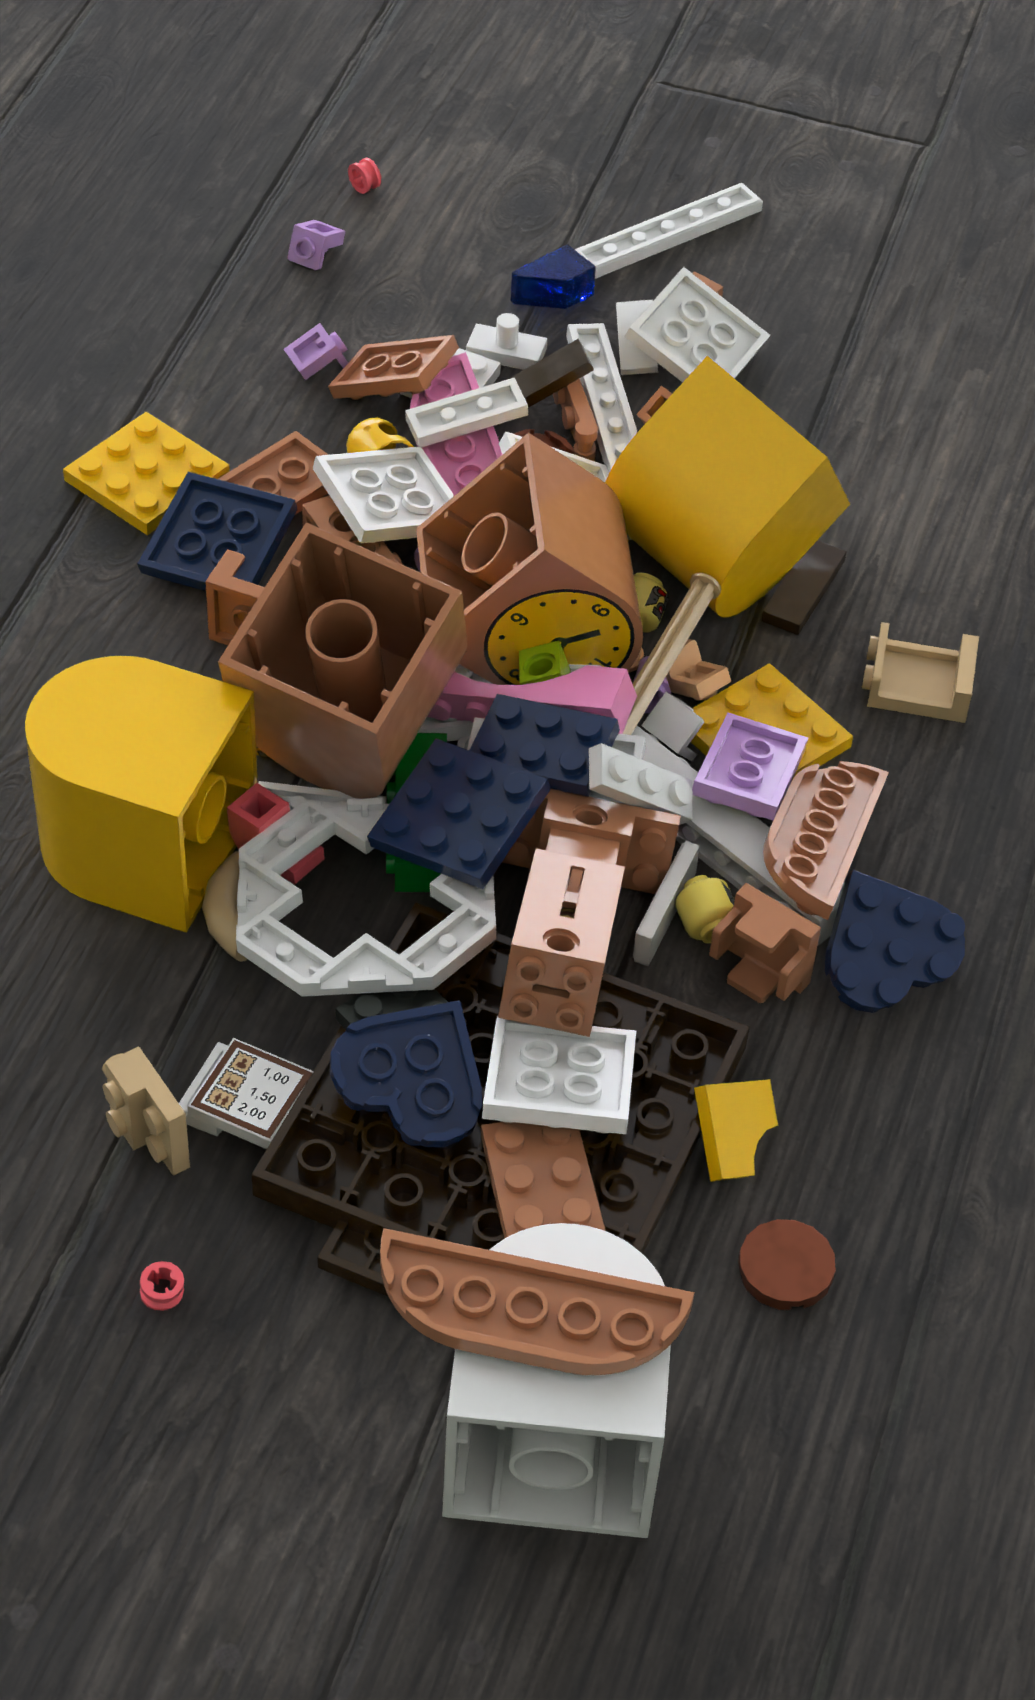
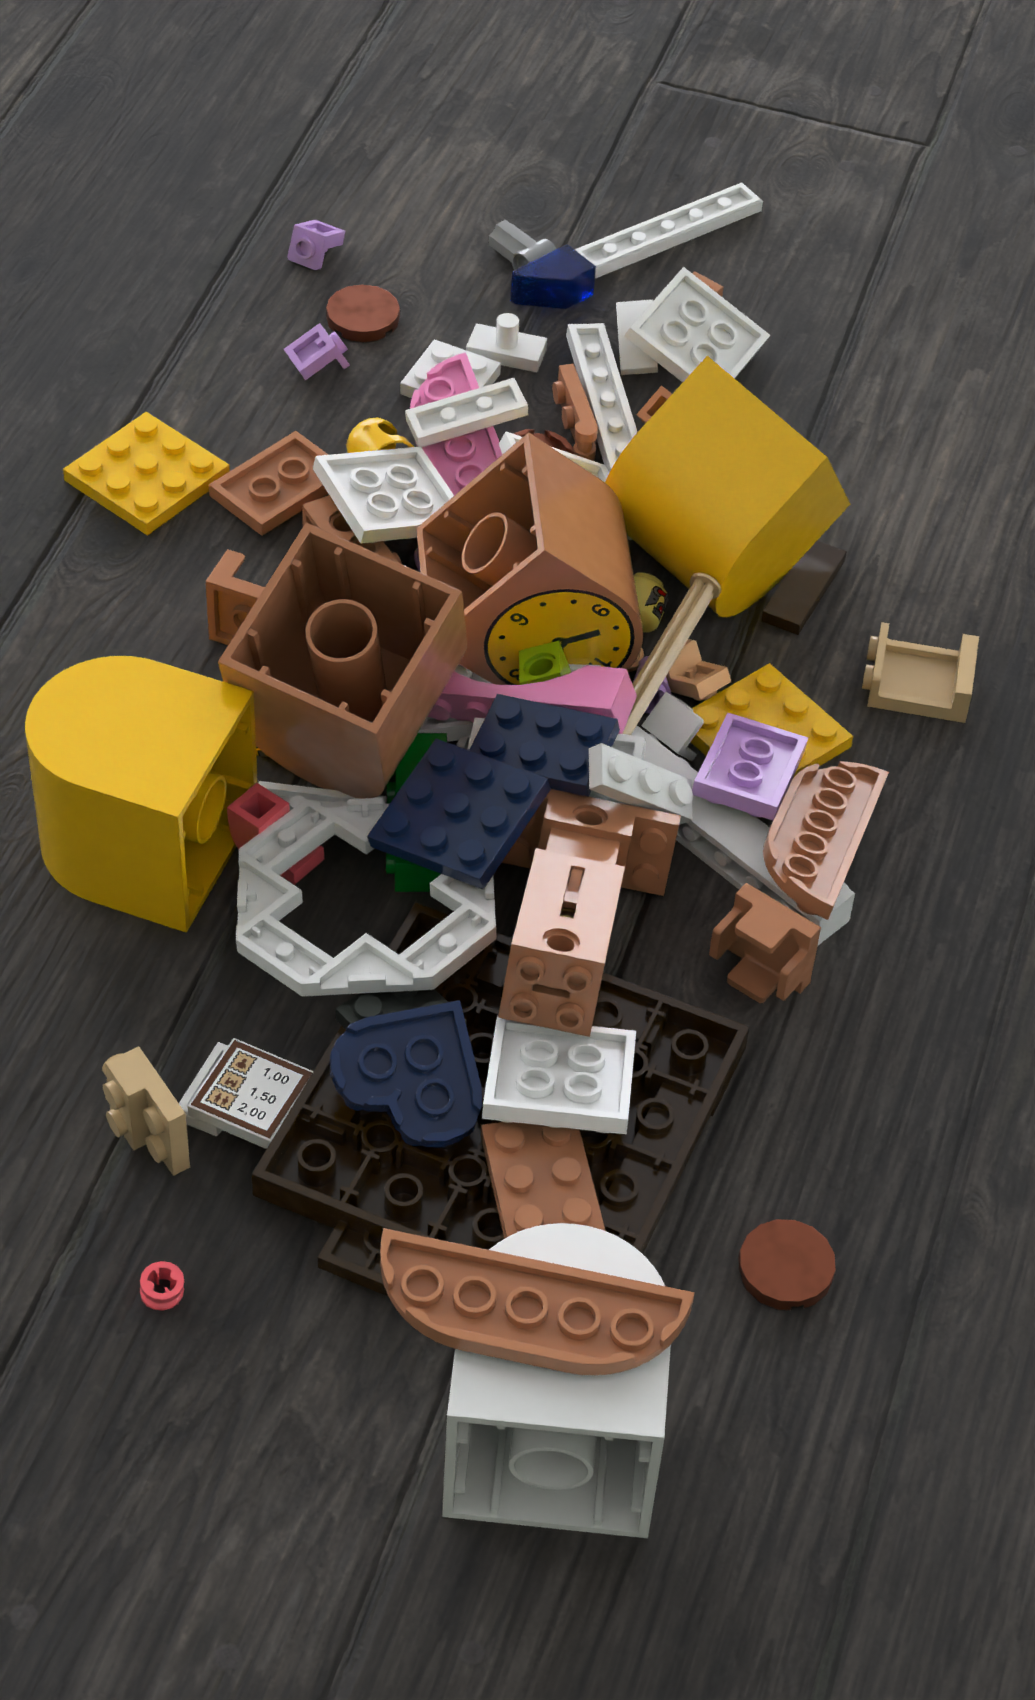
(208, 520): dark blue plate -> none
(221, 905): tan cylinder -> none
(363, 312): none -> copper tile
(364, 175): coral bush -> none
(394, 367): nougat plate -> none
(517, 245): none -> light grey piece
(553, 372): dark brown tile -> none
(663, 904): white tile -> none
(703, 905): light yellow head -> none
(732, 1124): yellow tile -> none
(889, 942): dark blue plate -> none

